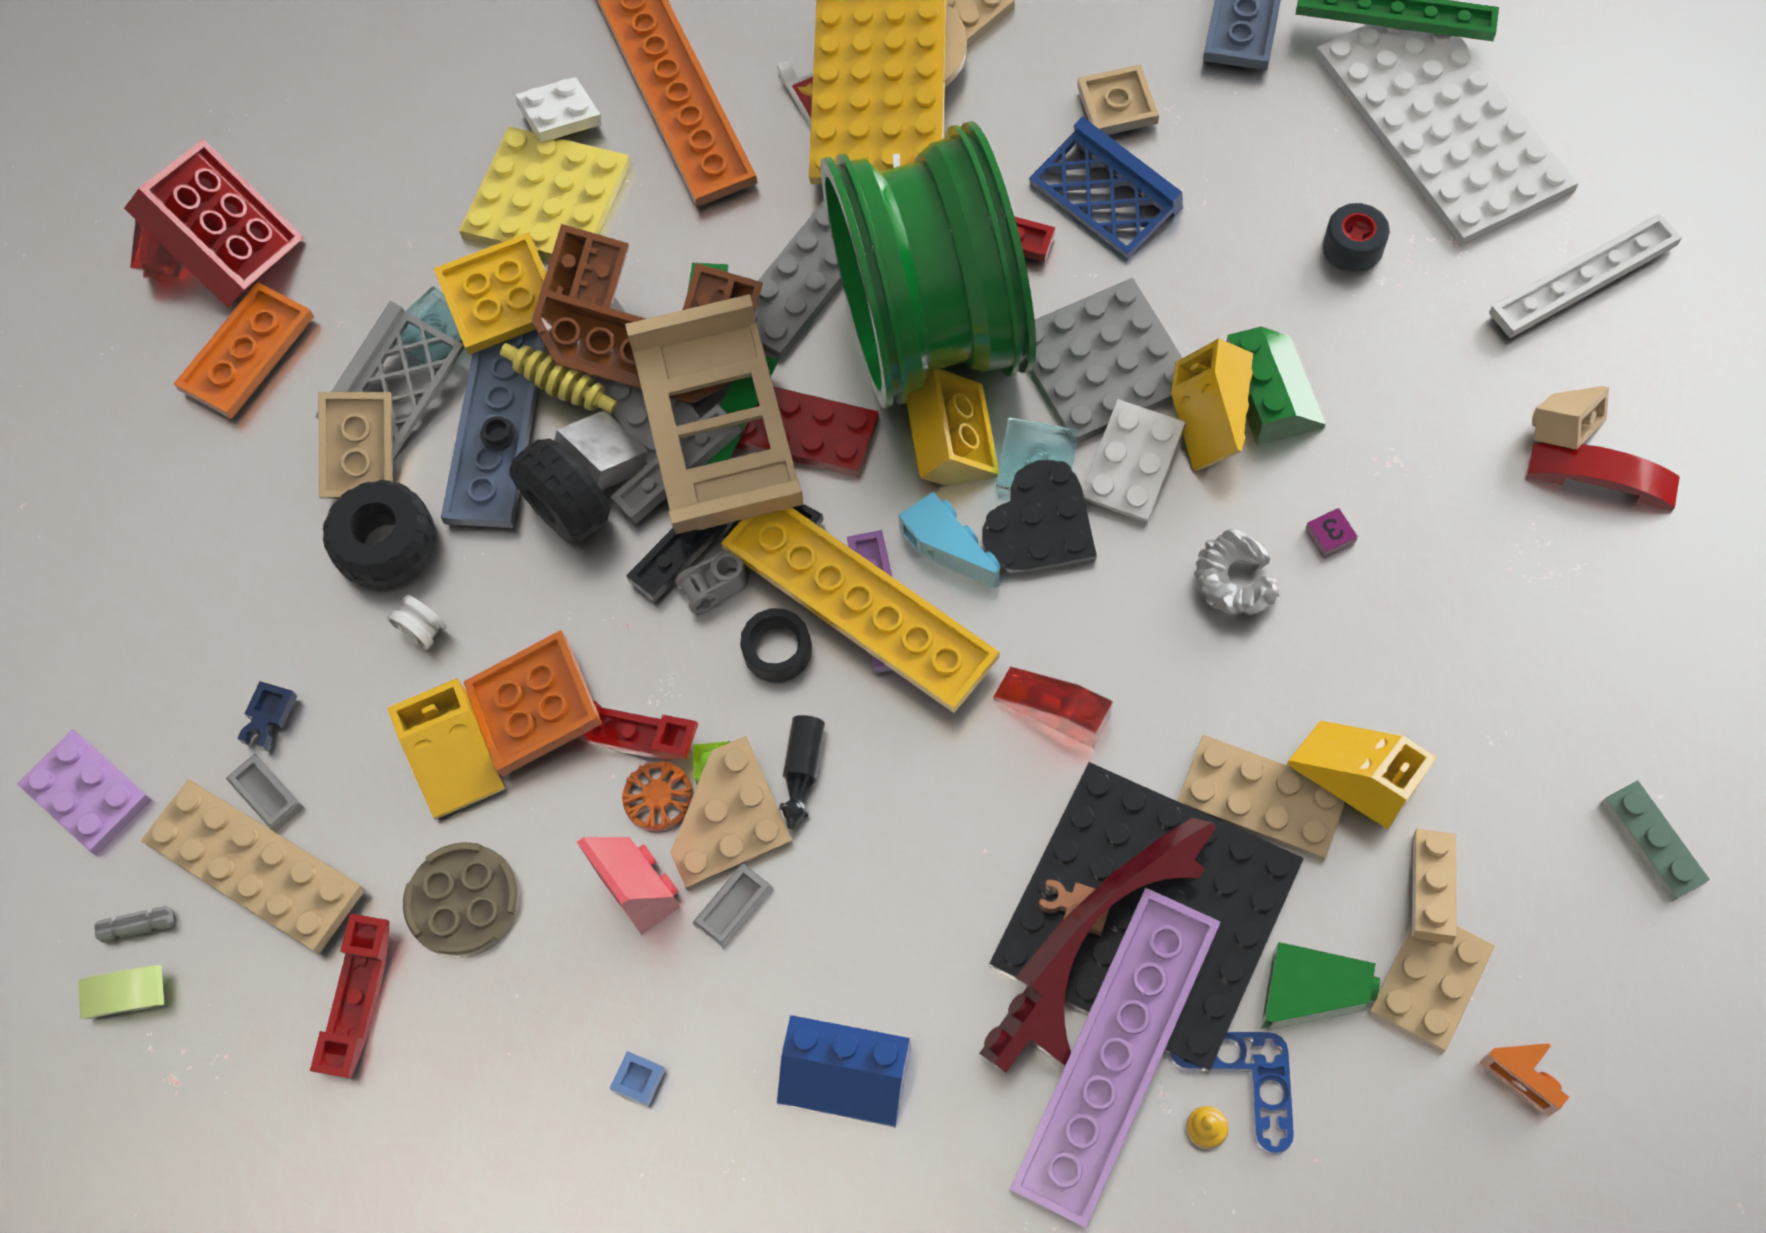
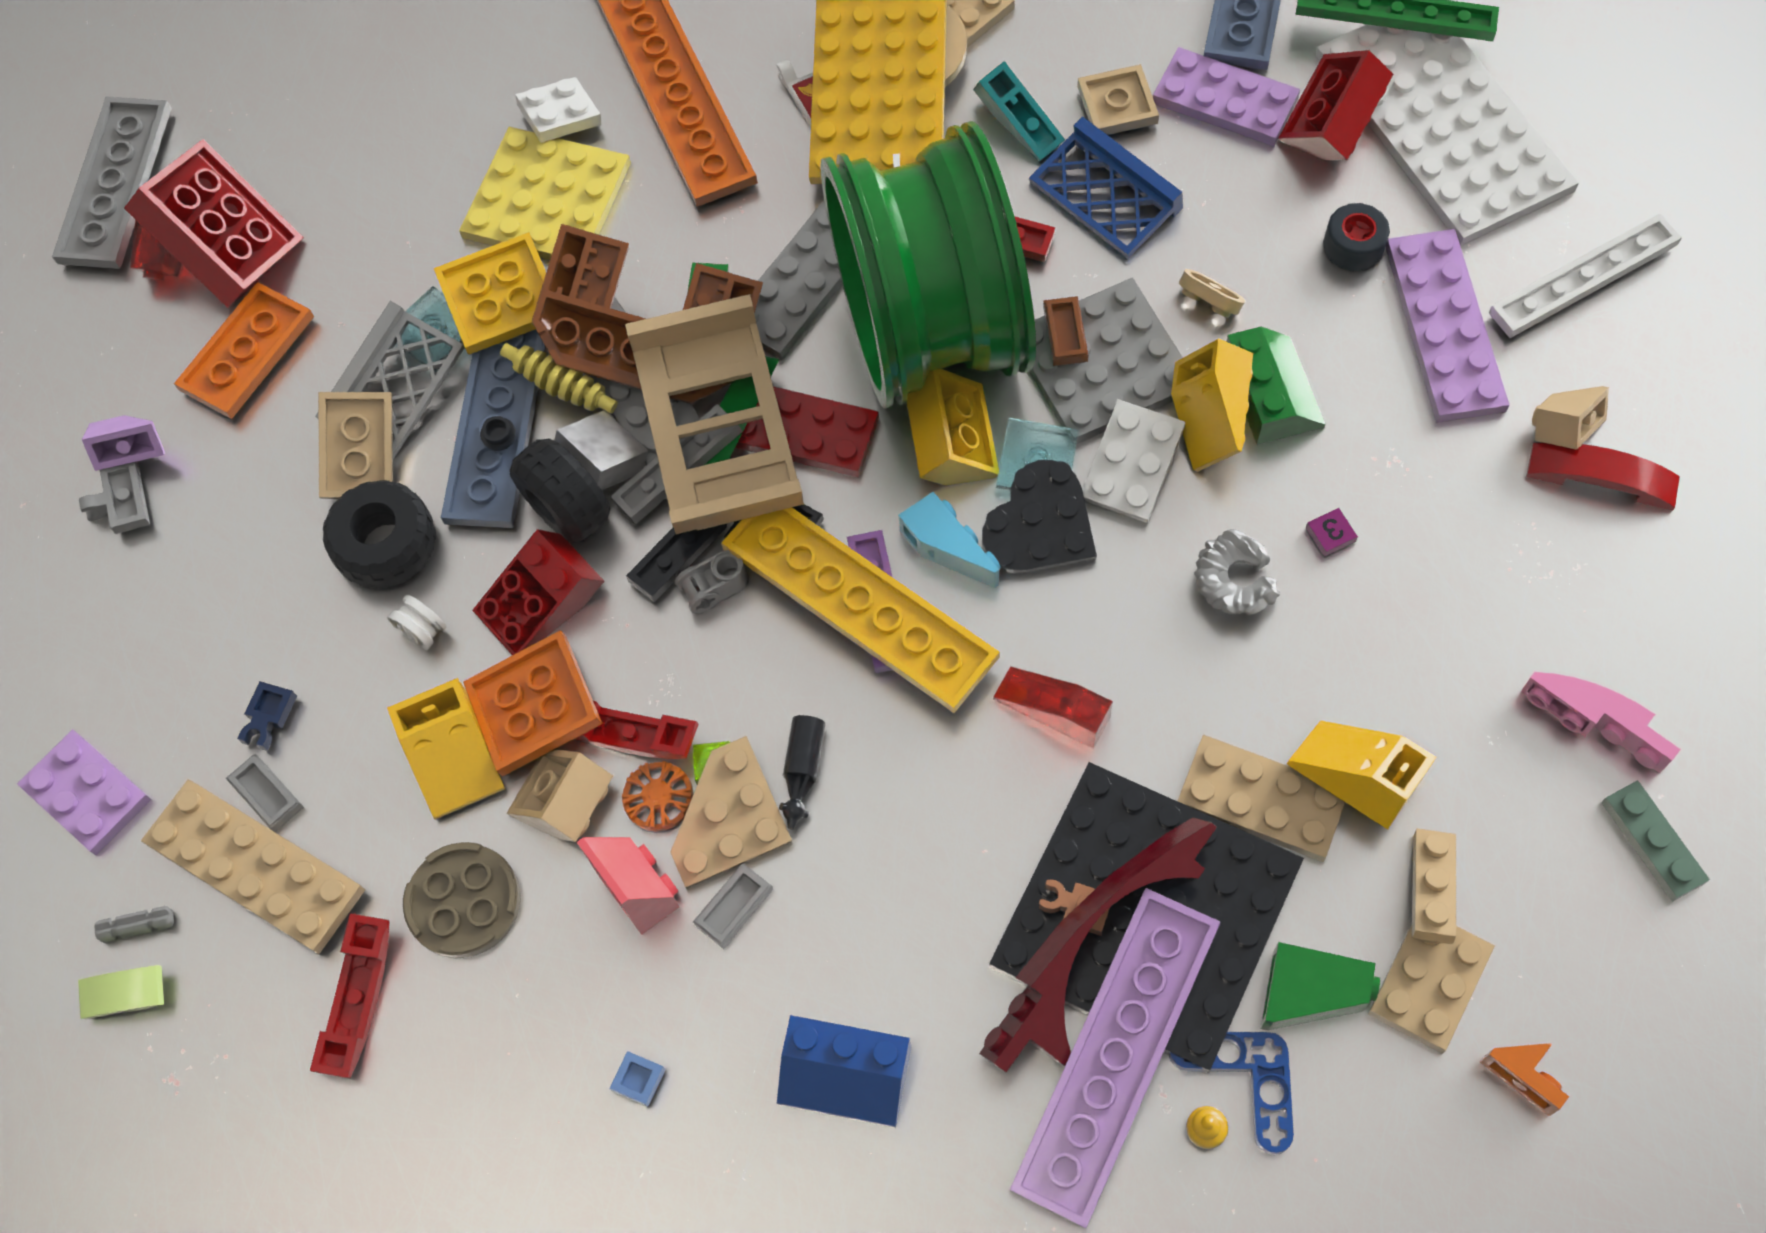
(114, 168): none -> light grey plate
(121, 441): none -> lavender slope
(121, 499): none -> light grey plate
(537, 591): none -> red slope
(561, 794): none -> tan slope
(771, 619): black tyre -> none
(1018, 111): none -> teal slope
(1065, 331): none -> dark orange tile
(1199, 287): none -> tan plate
(1226, 96): none -> lavender plate
(1337, 104): none -> red slope
(1446, 326): none -> lavender plate
(1589, 705): none -> bright pink slope

